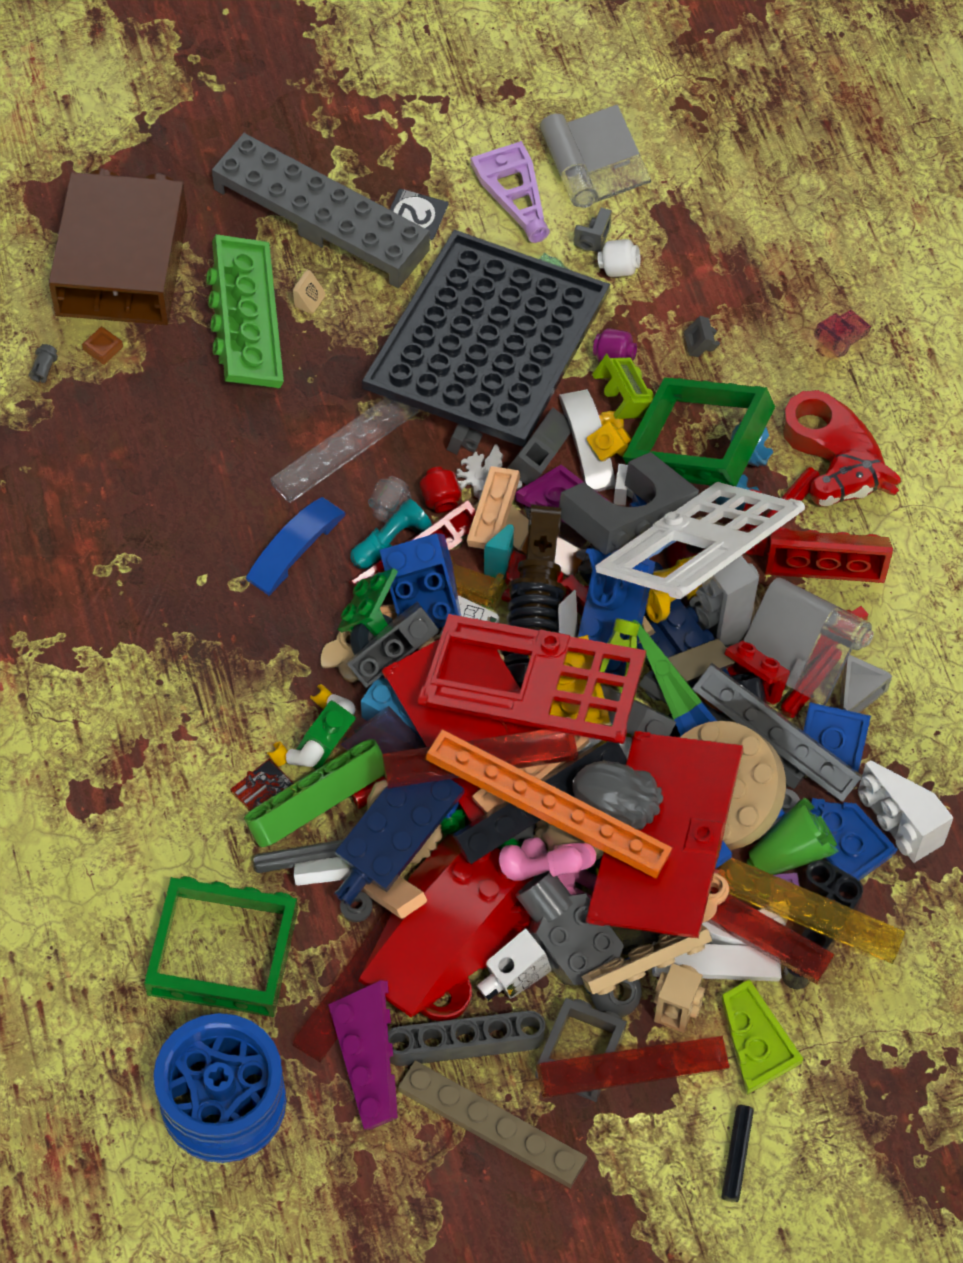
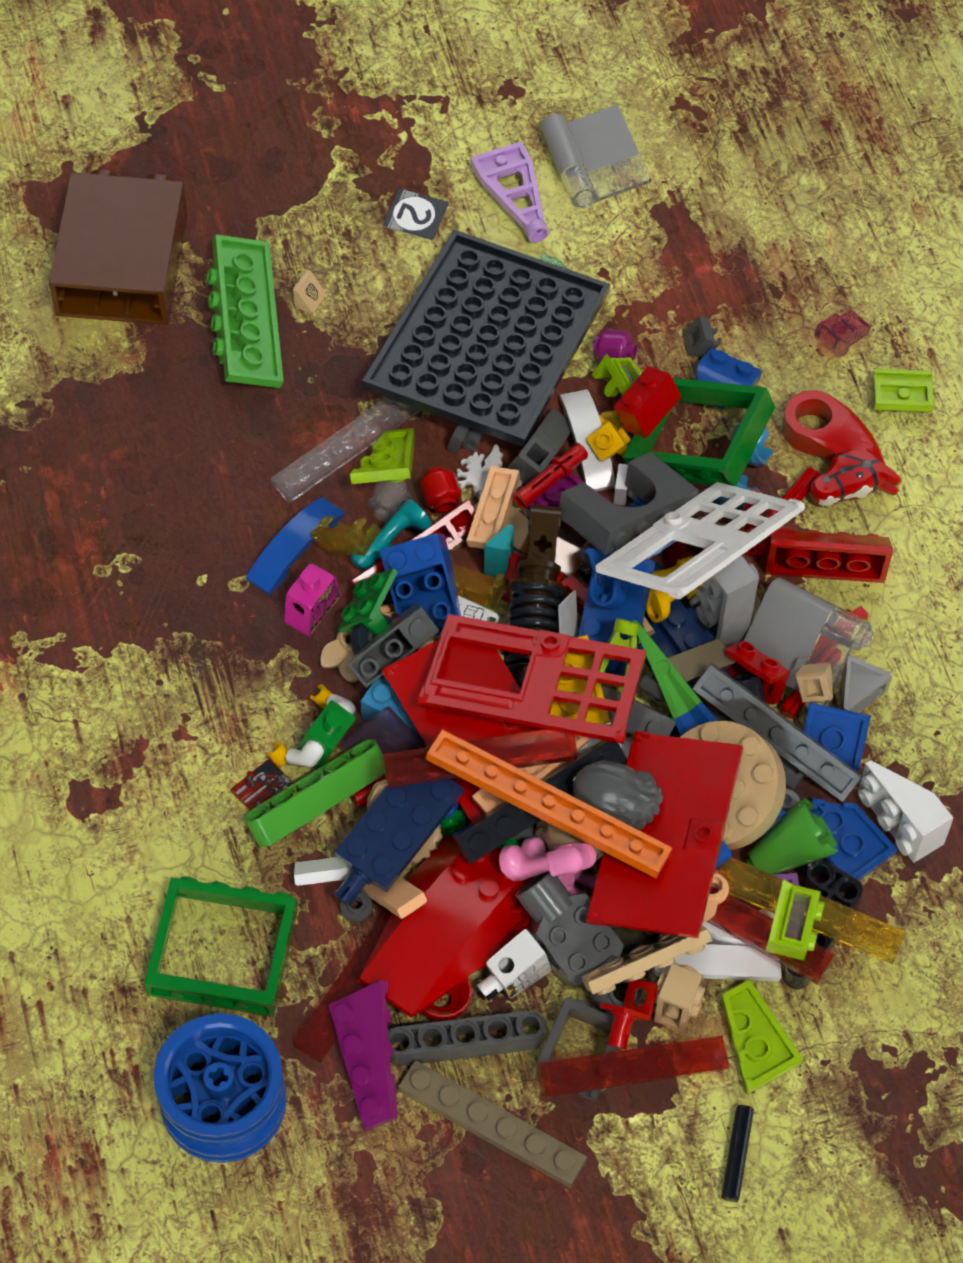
(45, 357): dark grey pin -> none
(102, 345): dark orange tile -> none
(287, 858): dark grey axle -> none
(314, 594): none -> dark pink torso
(323, 207): dark grey piece -> none
(344, 538): none -> clear yellow hinge
(389, 459): none -> lime wing
(559, 469): none -> red pin
(595, 236): dark grey bracket -> none
(619, 258): white head -> none
(630, 1012): none -> red bracket
(647, 401): none -> red brick
(722, 368): none -> blue slope
(793, 921): none -> lime window
(815, 682): none -> tan slope
(903, 390): none -> lime plate

